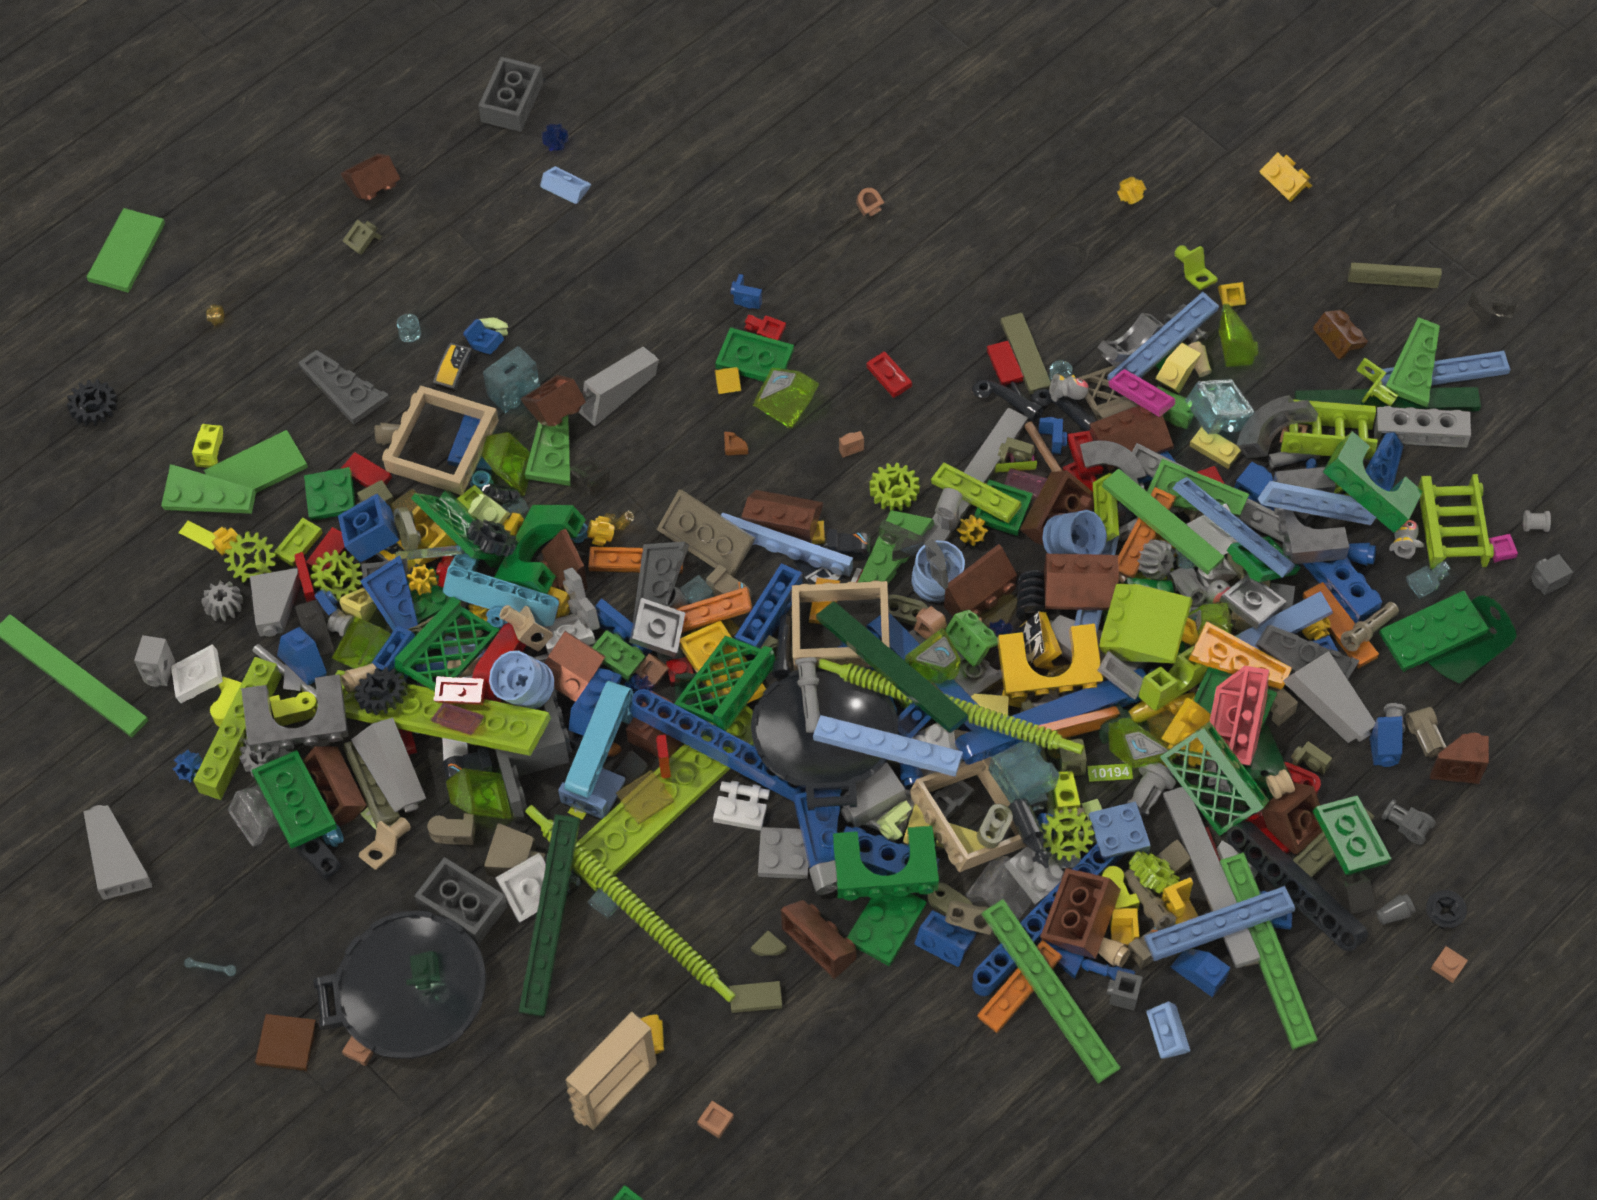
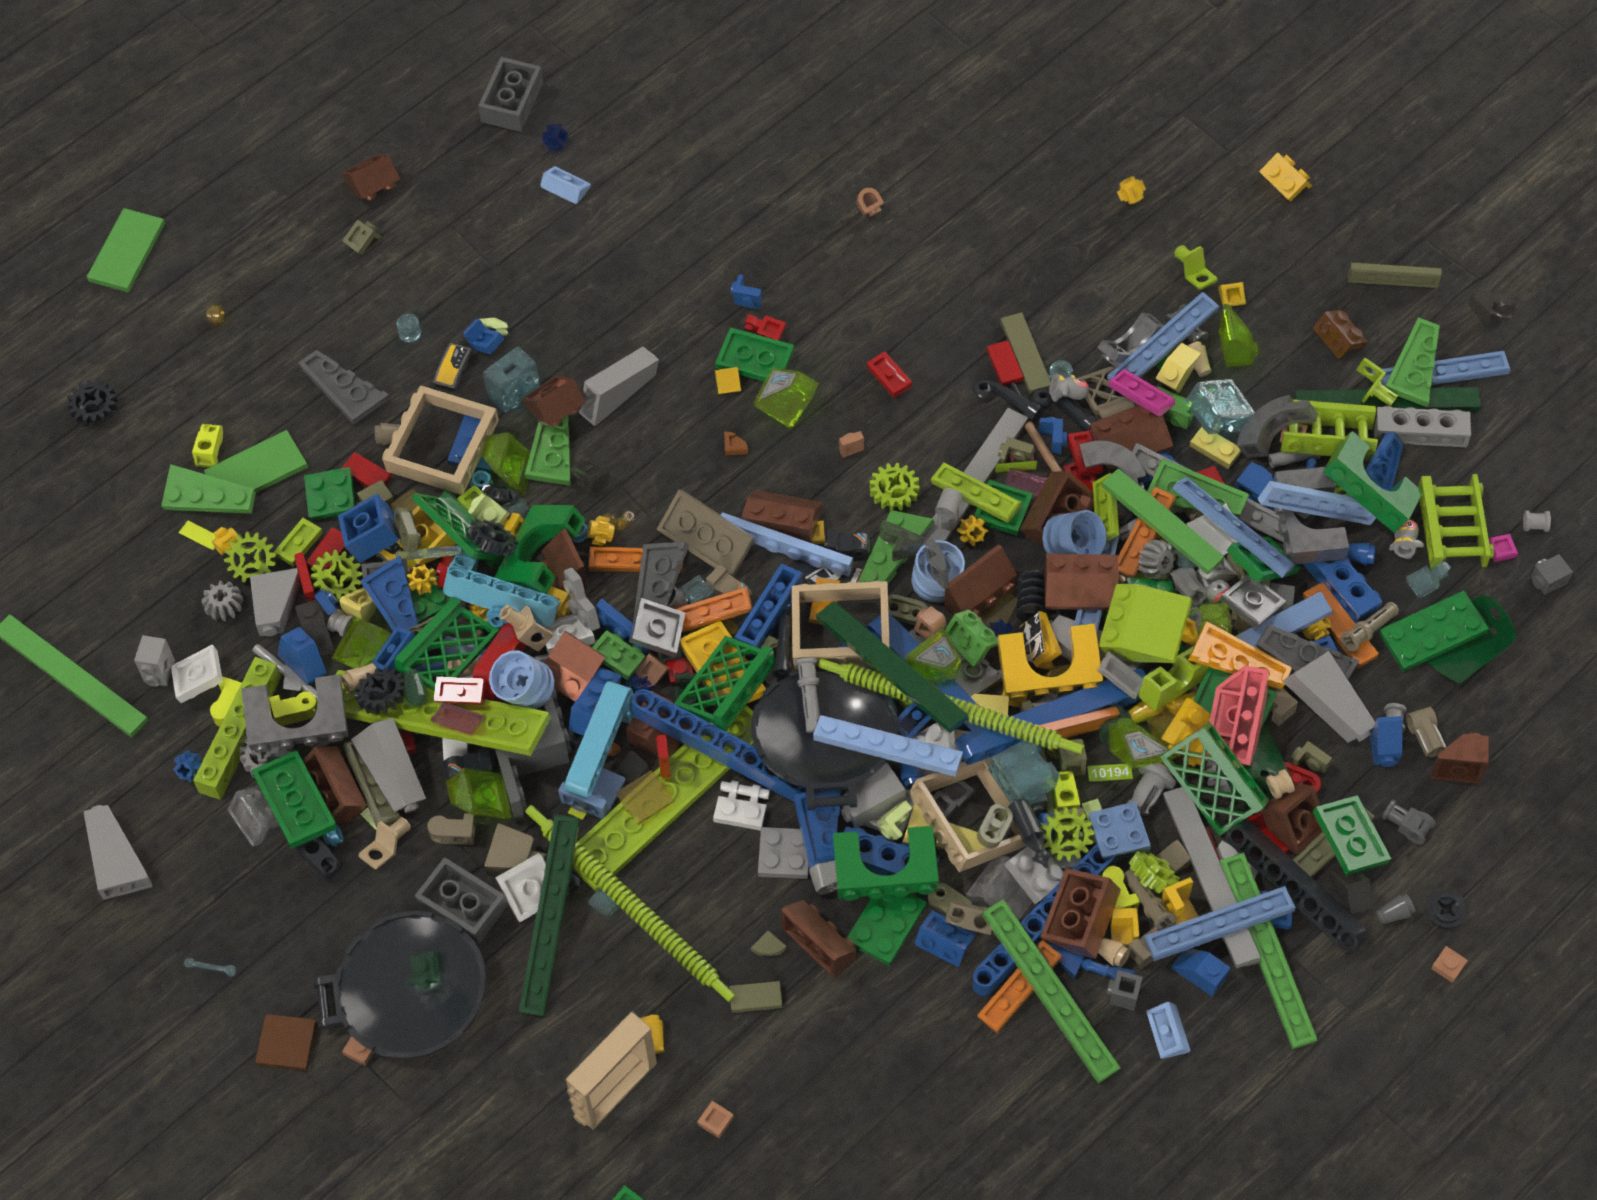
(415, 691): none -> clear green cone

